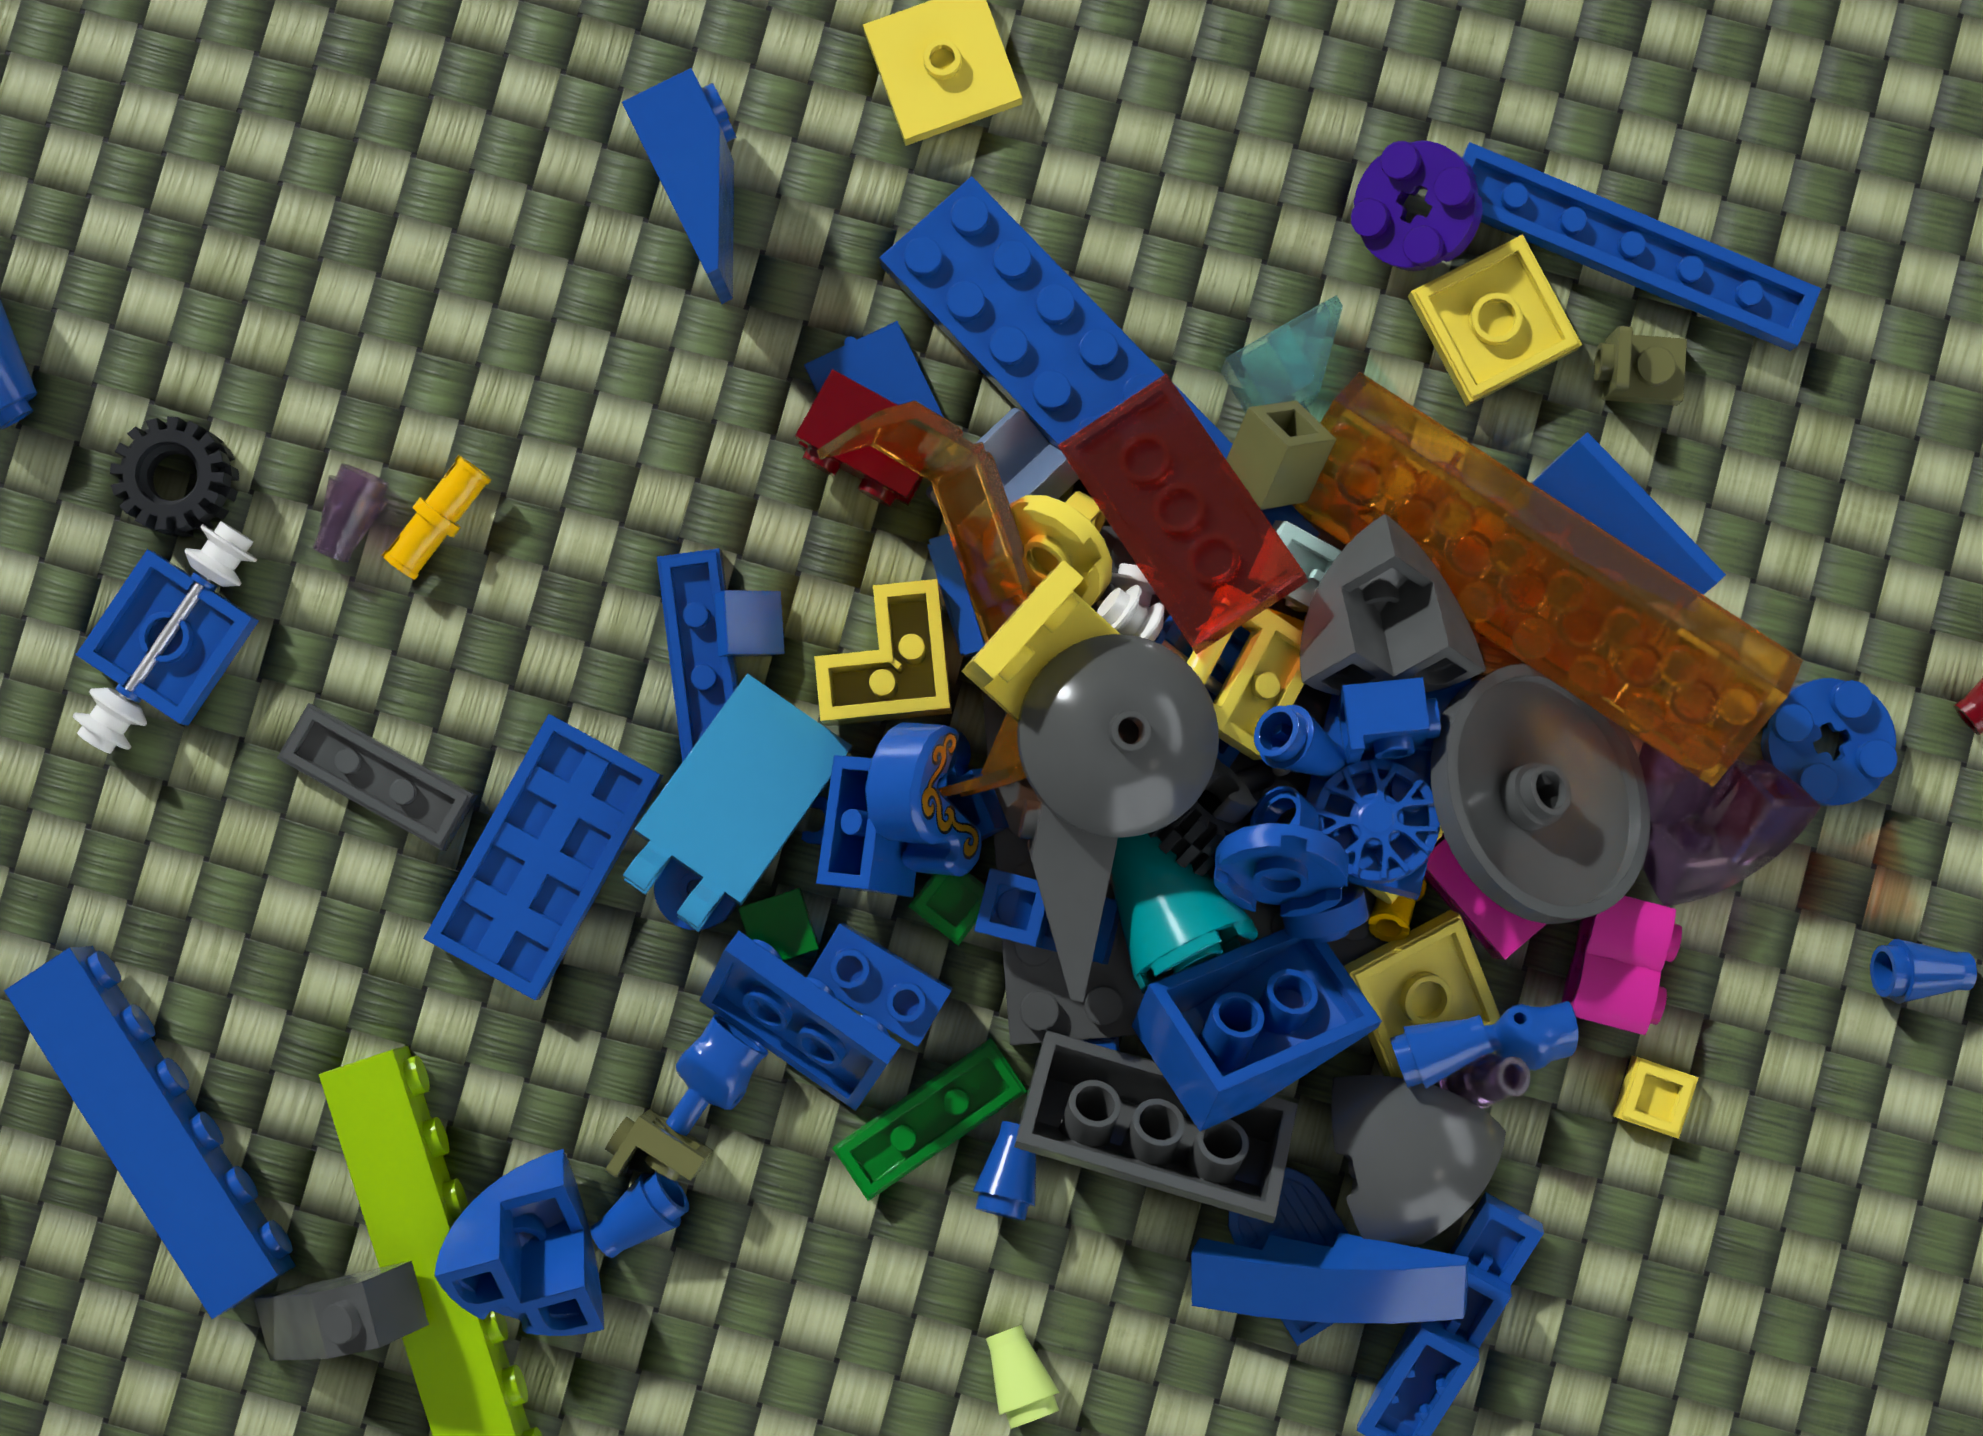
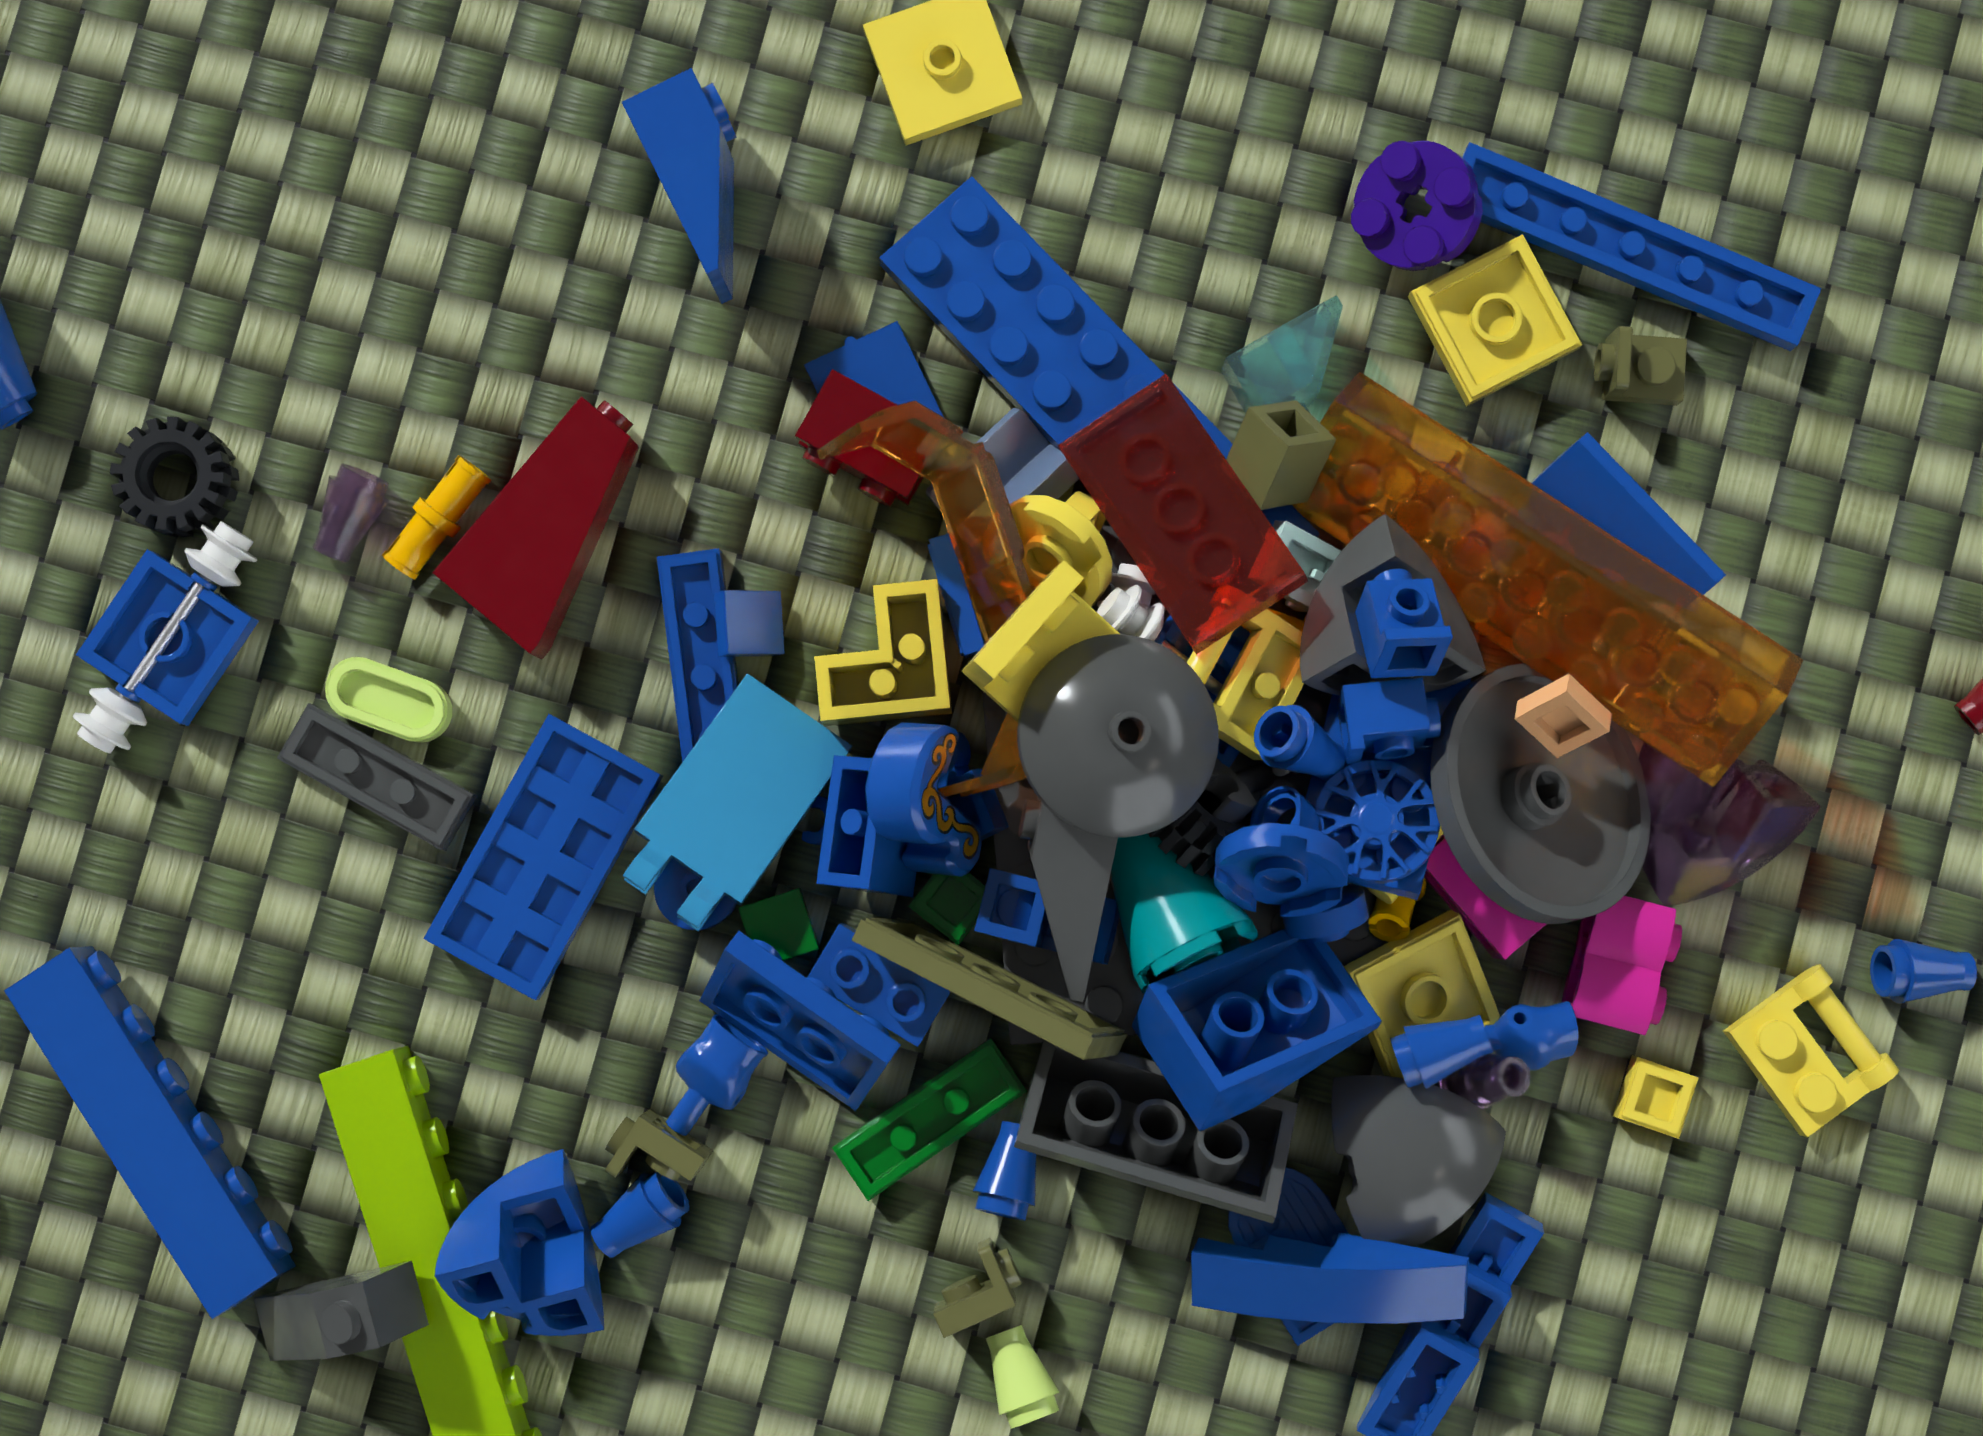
(388, 699): none -> yellowish green tile
(542, 528): none -> dark red slope
(971, 1302): none -> olive bracket
(991, 987): none -> olive tile
(1401, 614): none -> blue brick
(1563, 715): none -> light nougat plate
(1794, 1064): none -> light yellow plate
(1846, 708): blue plate -> none

